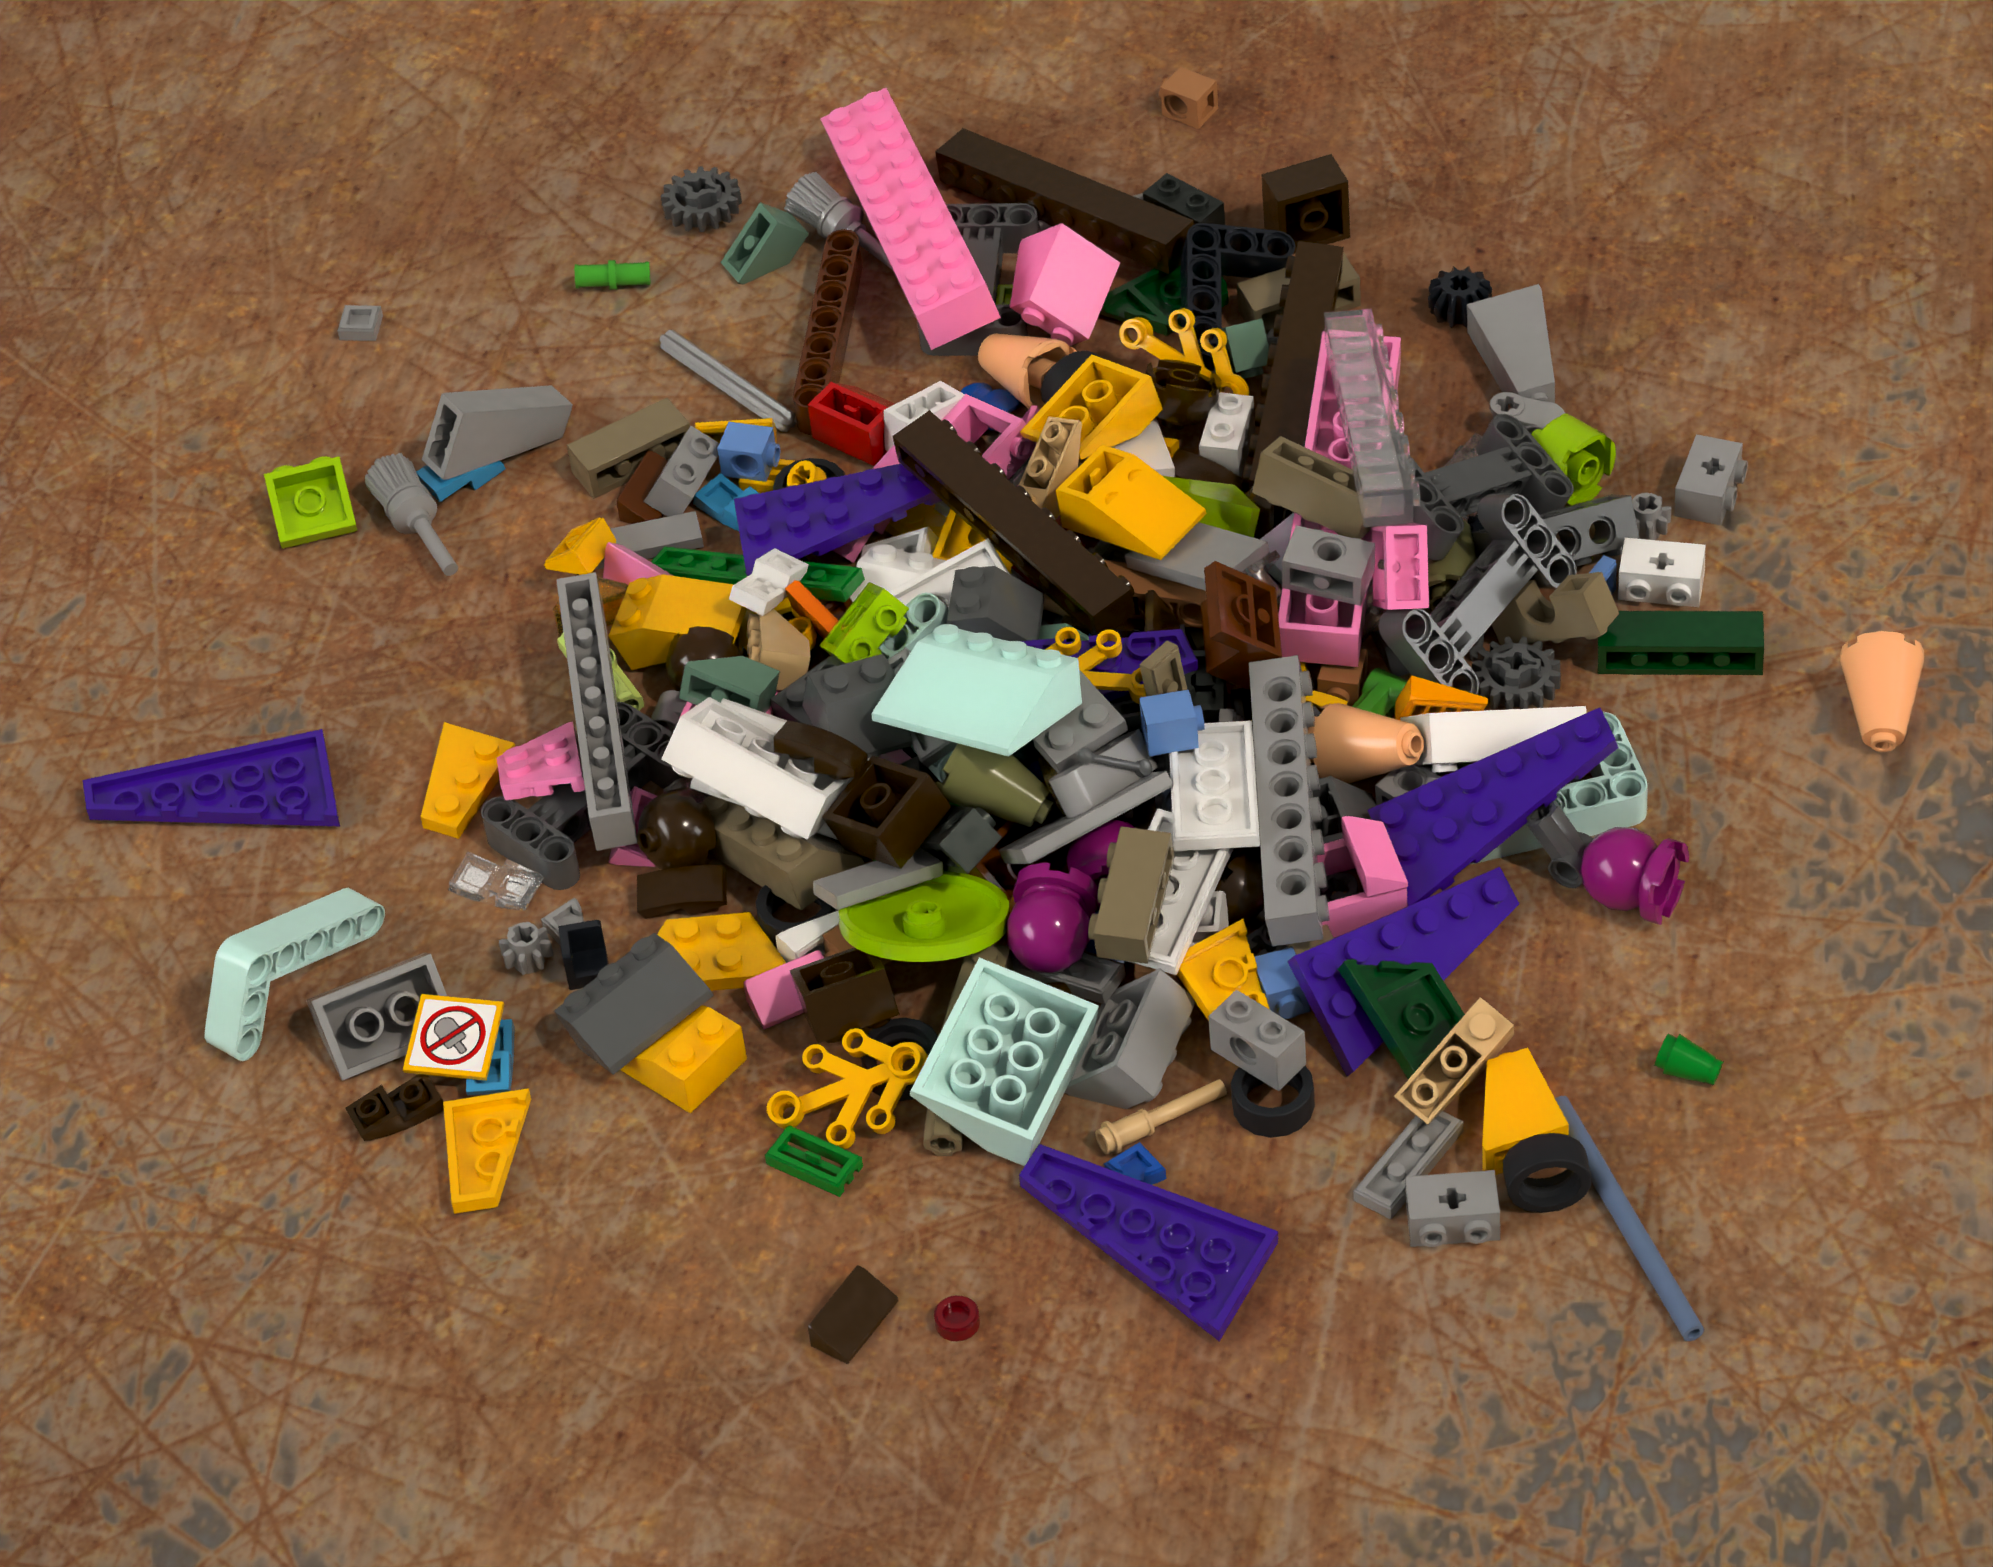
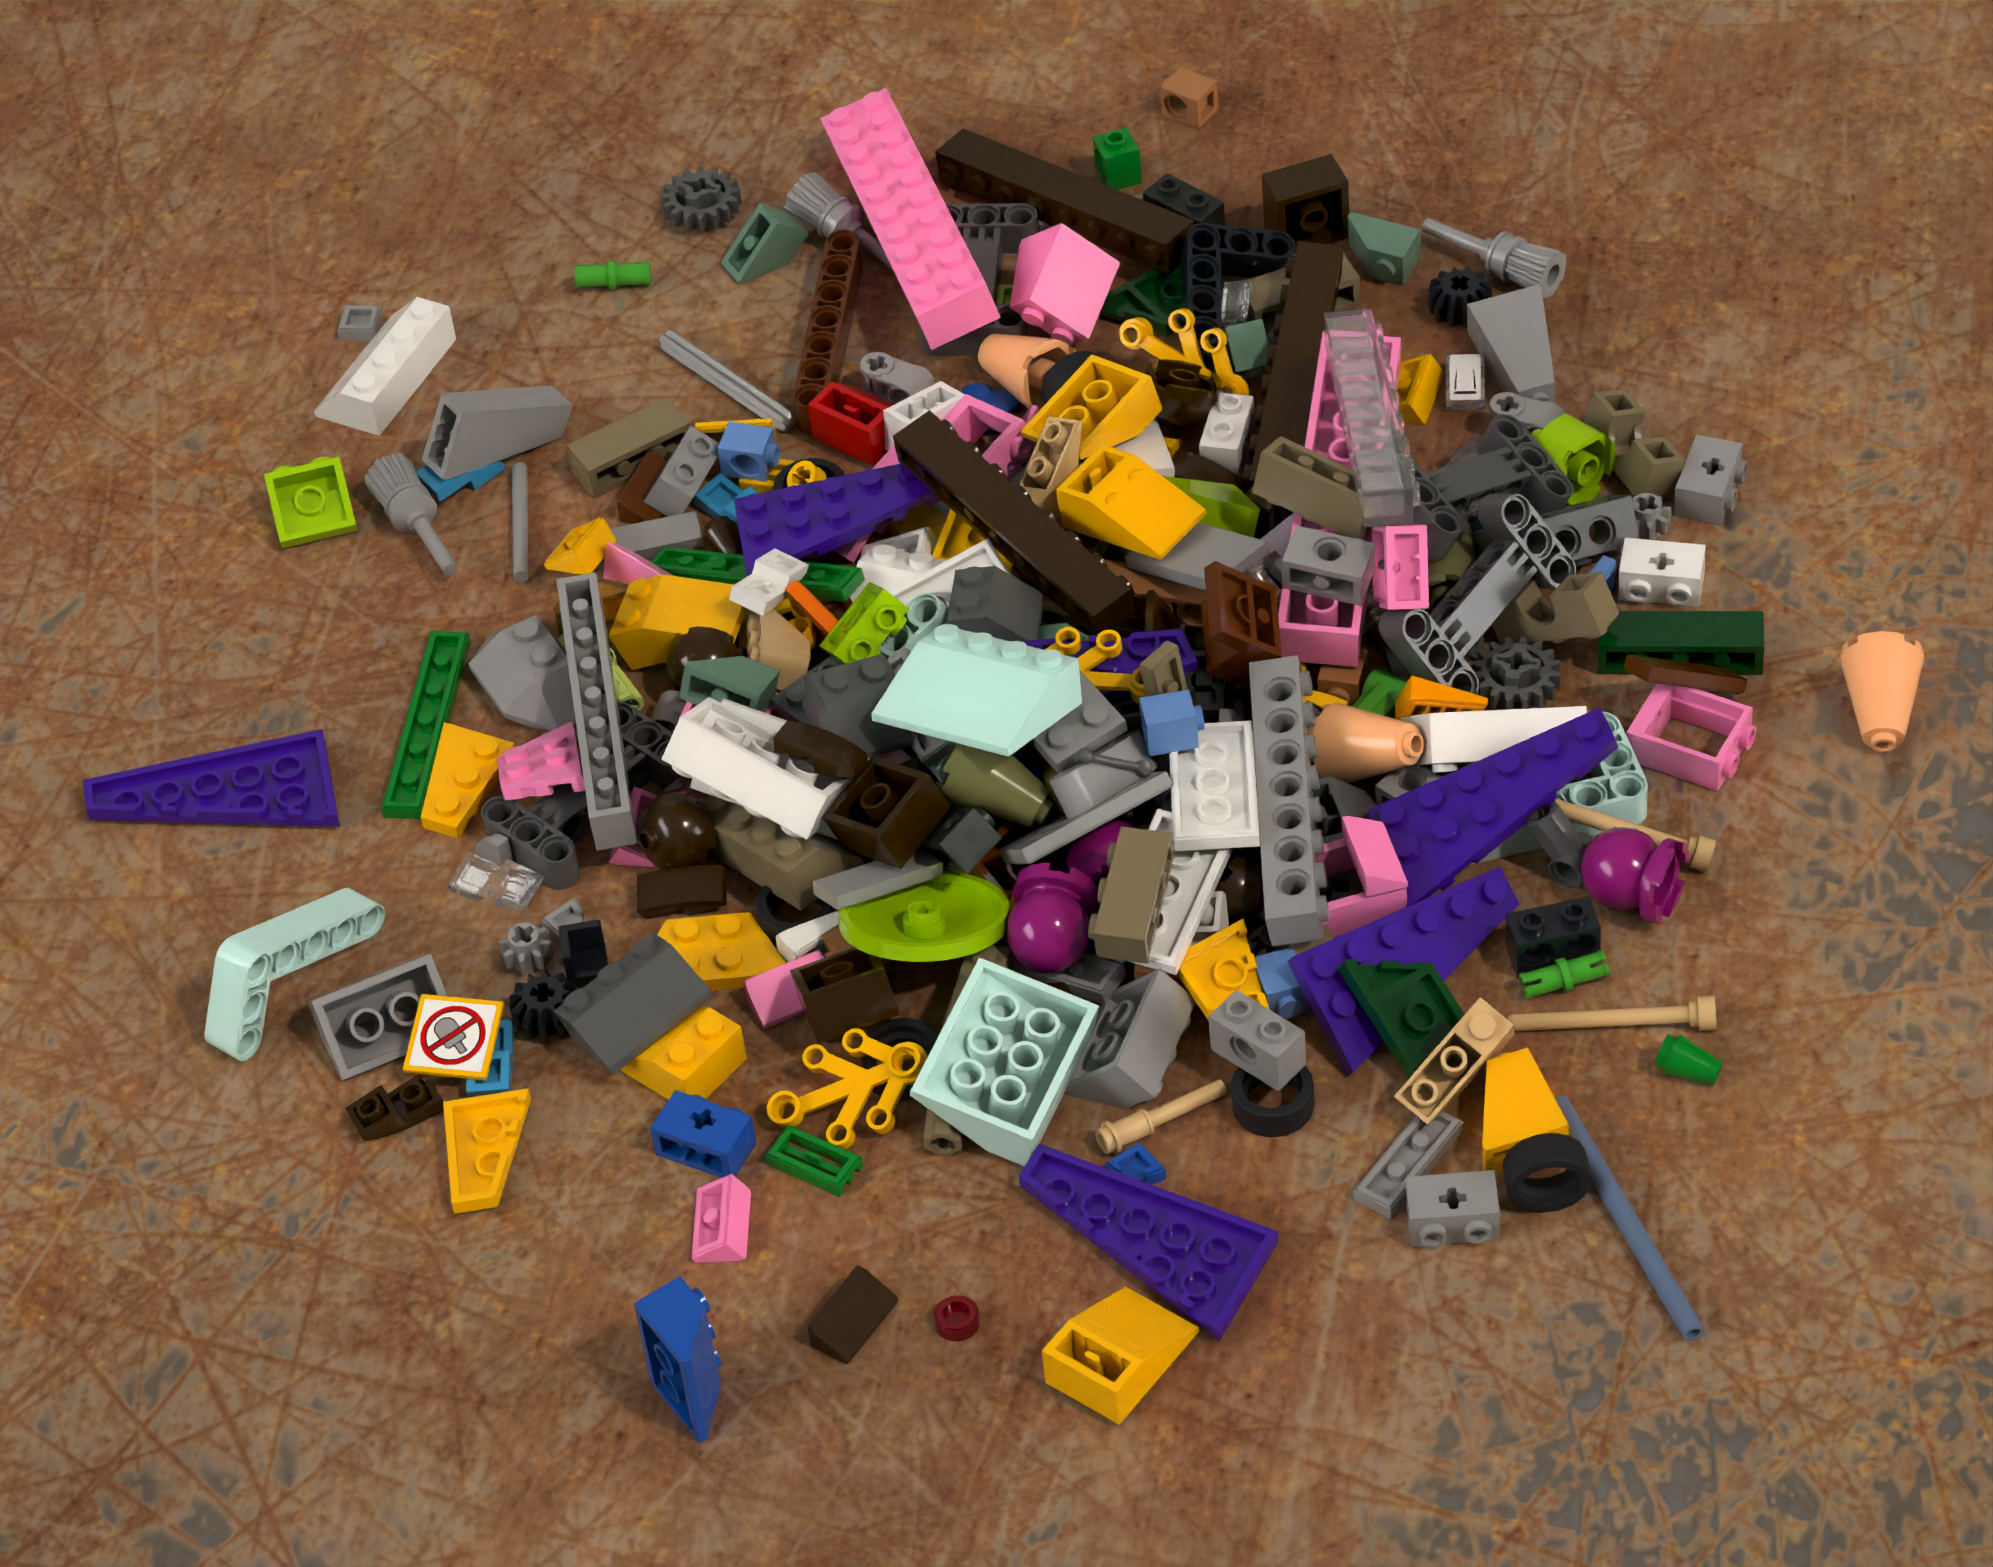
(390, 367): none -> white slope
(428, 710): none -> green tile
(494, 849): none -> light grey tile
(520, 522): none -> light grey bar
(526, 675): none -> light grey wedge
(535, 1002): none -> black gear
(681, 1352): none -> blue slope
(703, 1135): none -> blue brick
(721, 1221): none -> bright pink slope
(723, 536): none -> dark brown cone
(896, 380): none -> light grey piece
(1115, 1352): none -> yellow slope
(1117, 159): none -> green brick
(1235, 302): none -> clear slope
(1384, 247): none -> sand green slope
(1418, 388): none -> yellow slope
(1465, 382): none -> slope
(1508, 257): none -> light grey piece
(1551, 932): none -> black brick
(1564, 974): none -> bright green pin
(1640, 463): none -> dark tan arch
(1685, 674): none -> reddish brown tile
(1697, 1013): none -> tan piece
(1699, 849): none -> tan piece
(1700, 710): none -> bright pink window

